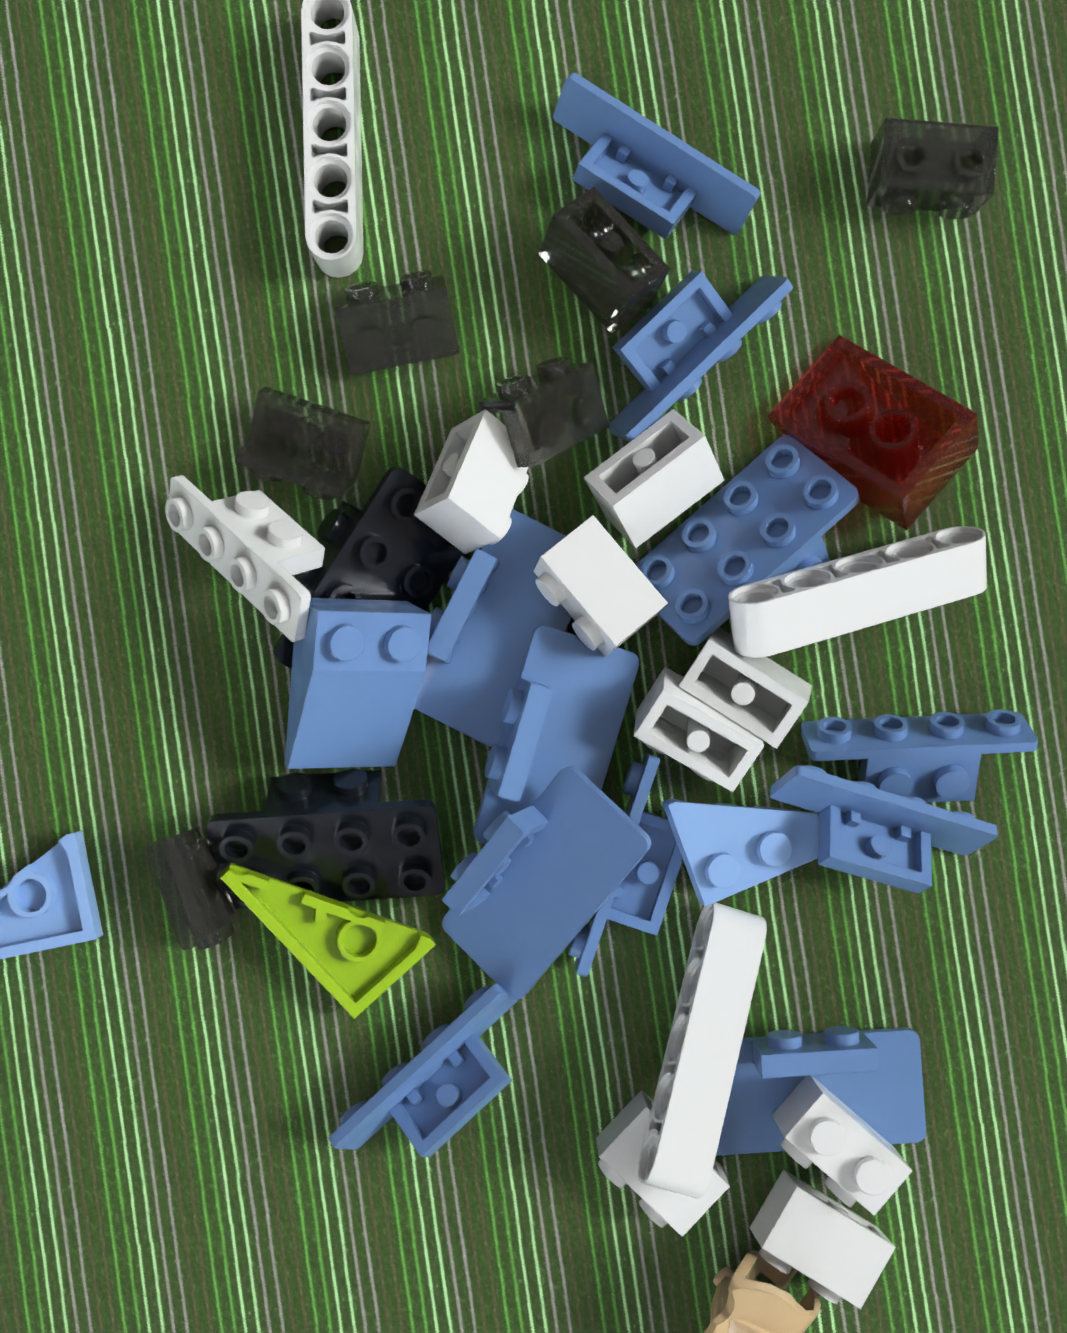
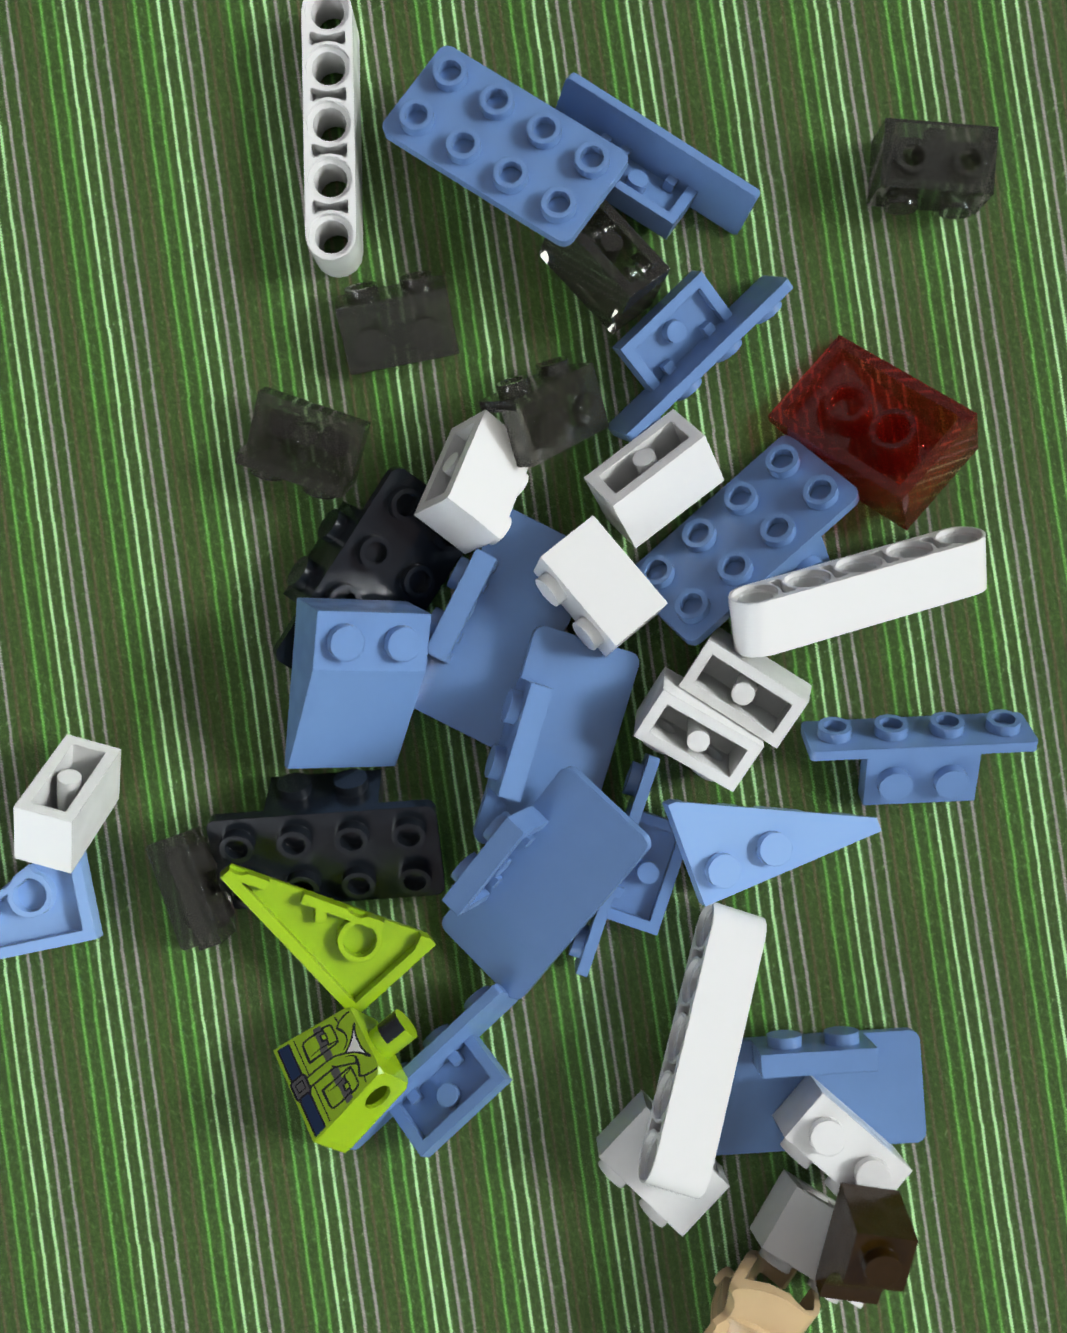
(67, 803): none -> white brick
(251, 547): white bracket -> none
(346, 1073): none -> lime torso
(505, 145): none -> medium blue bracket
(866, 1245): none -> dark brown arch
(879, 831): medium blue bracket -> none

